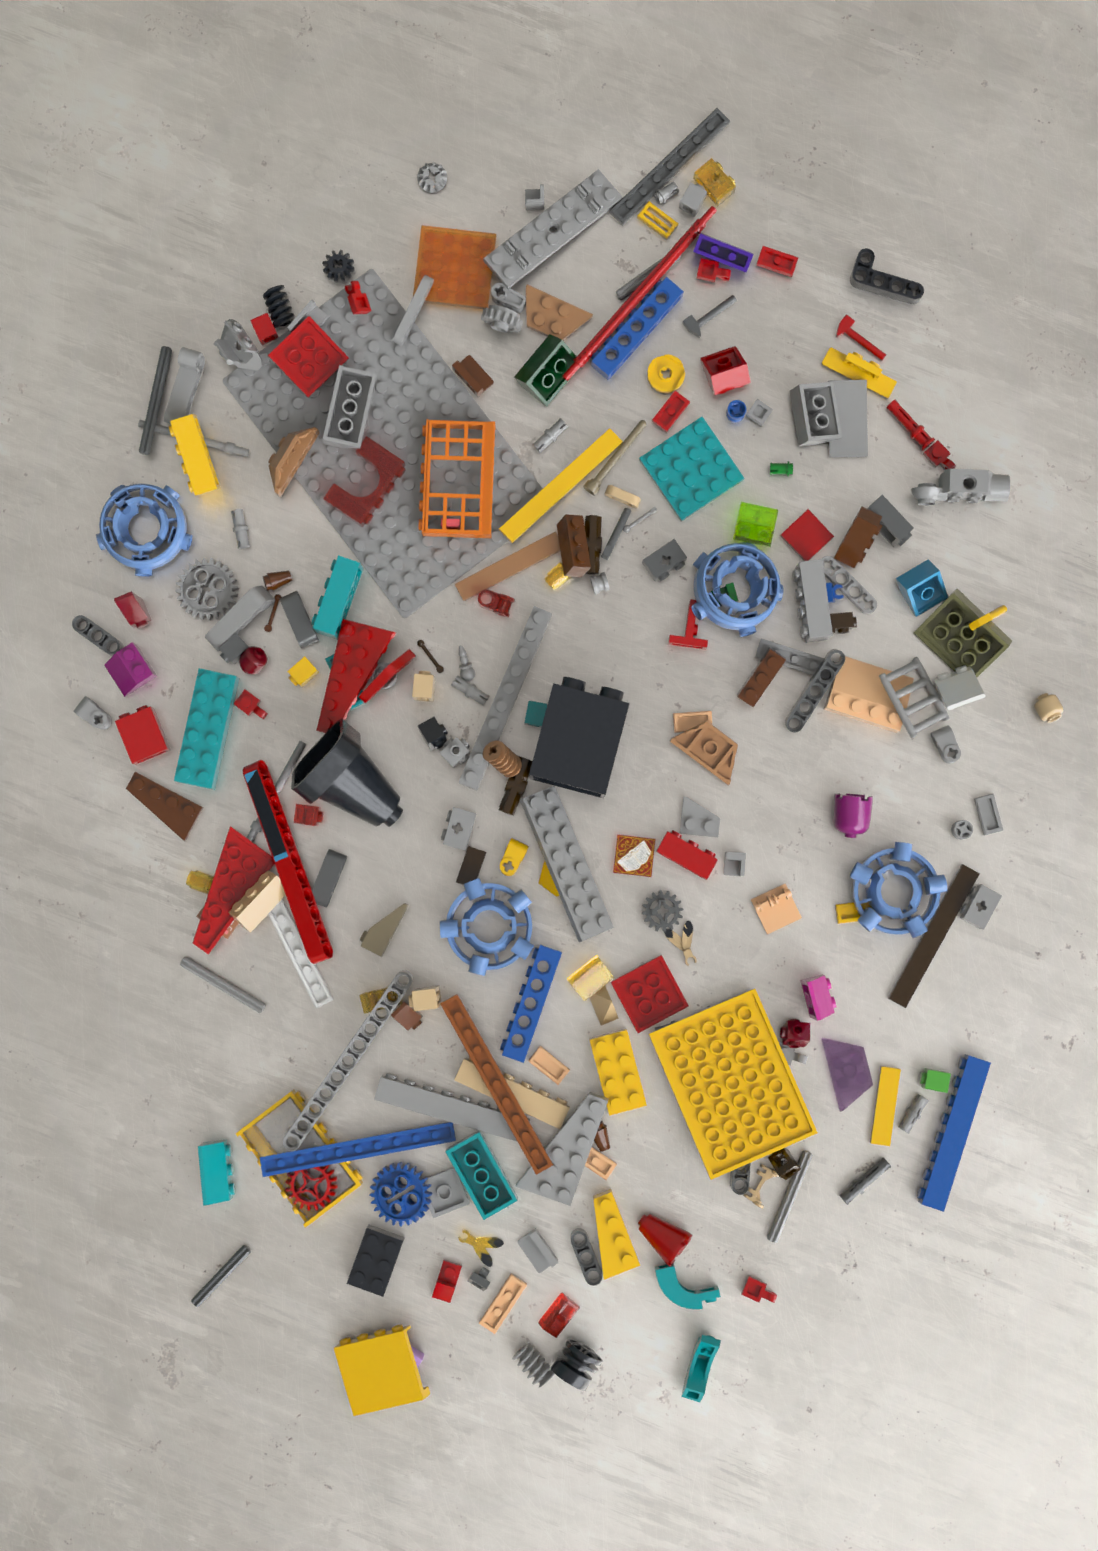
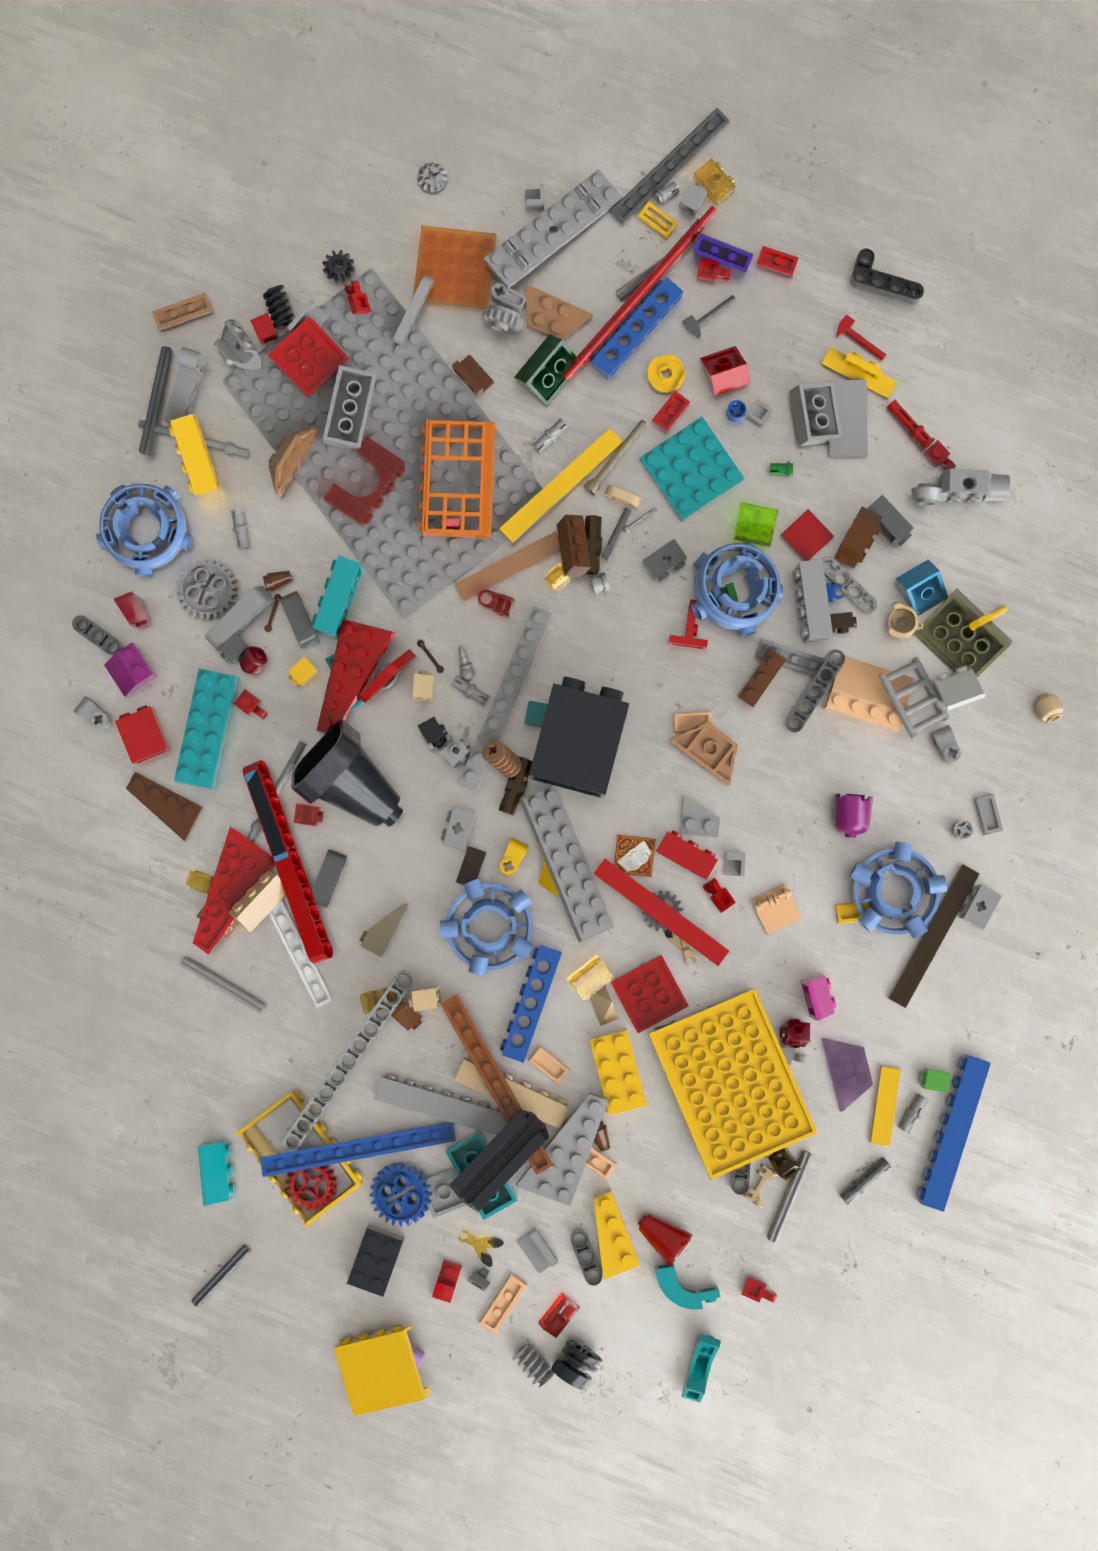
(182, 311): none -> medium nougat plate
(500, 1160): none -> black piece
(661, 912): none -> red tile
(721, 896): none -> red plate
(904, 614): none -> tan hair

